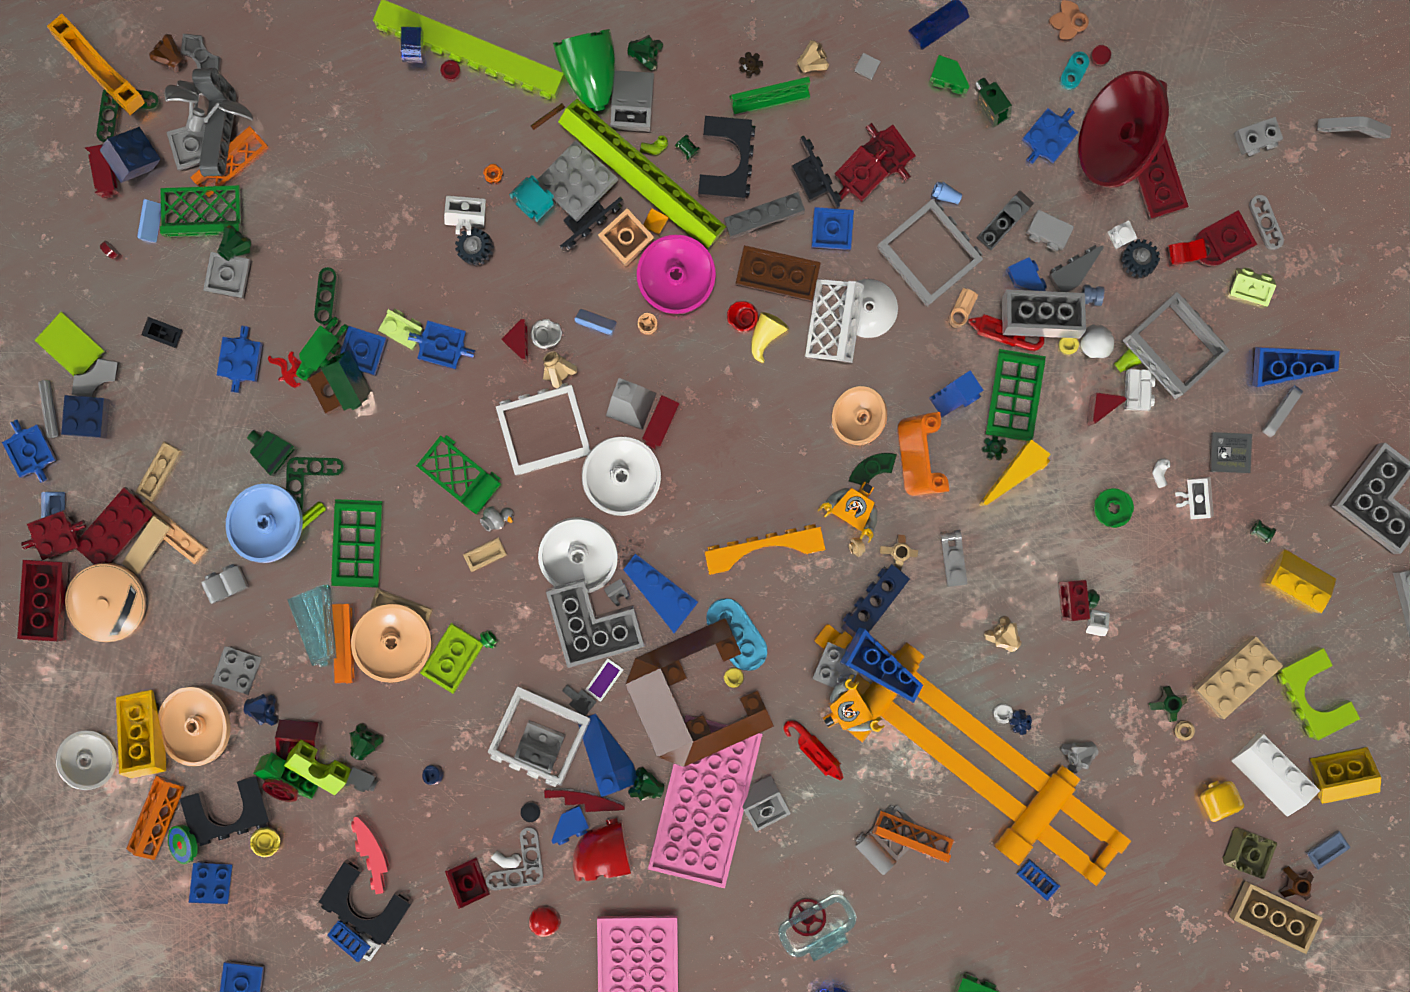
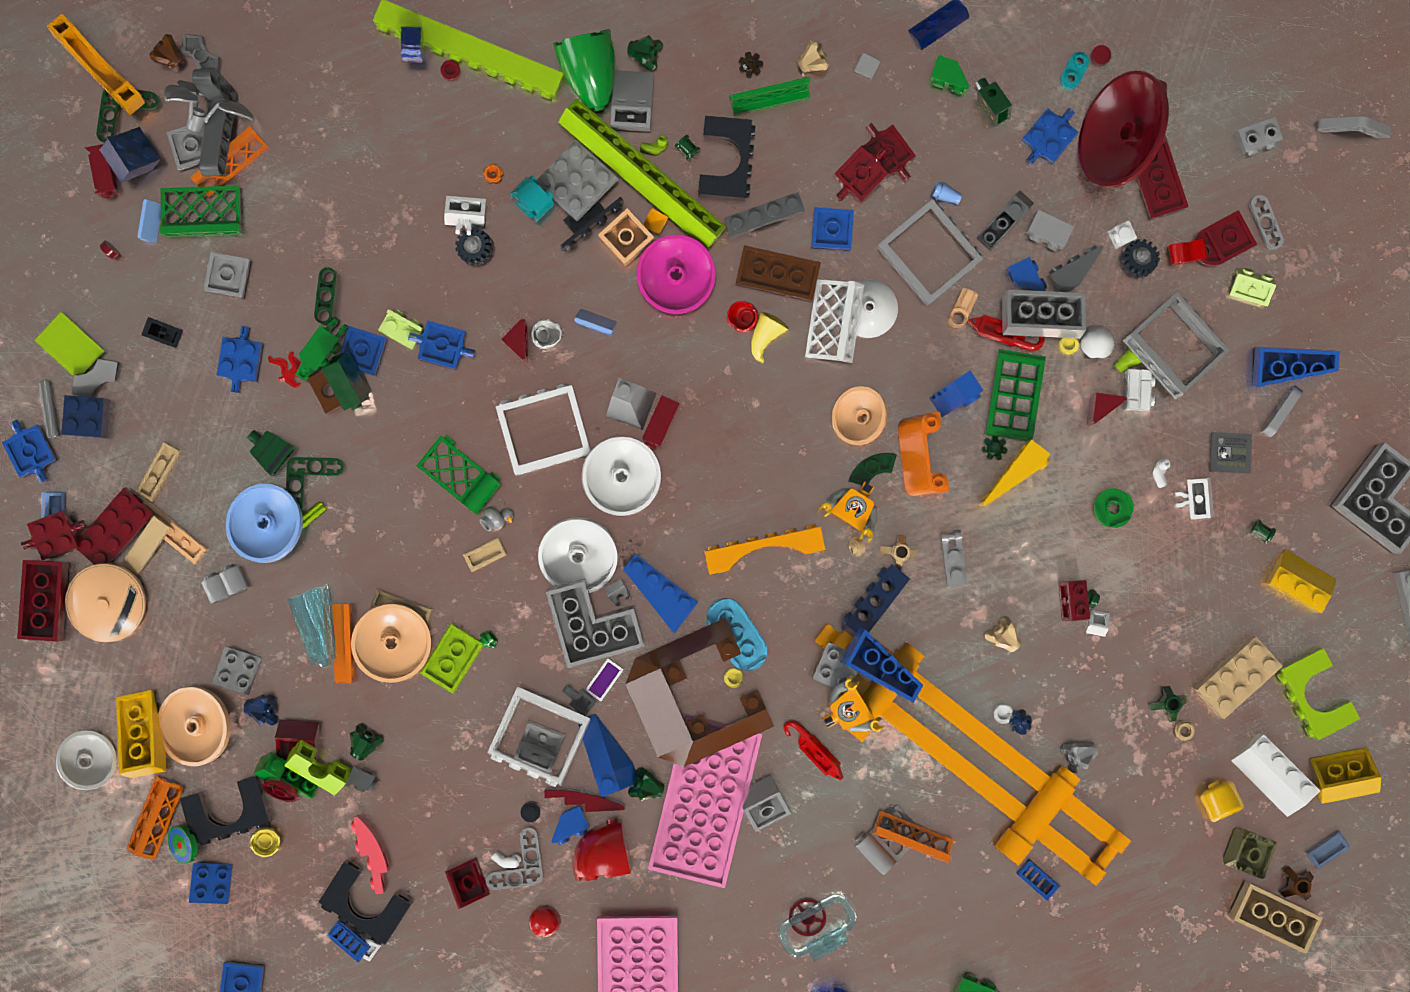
(233, 244): dark green rock -> none
(357, 543): green piece -> none
(432, 775): dark blue tile -> none
(546, 117): reddish brown piece -> none
(557, 368): tan rock -> none
(647, 320): light nougat wheel -> none
(812, 176): black bracket -> none
(1066, 20): nougat plate -> none
(1093, 295): sand blue wheel -> none

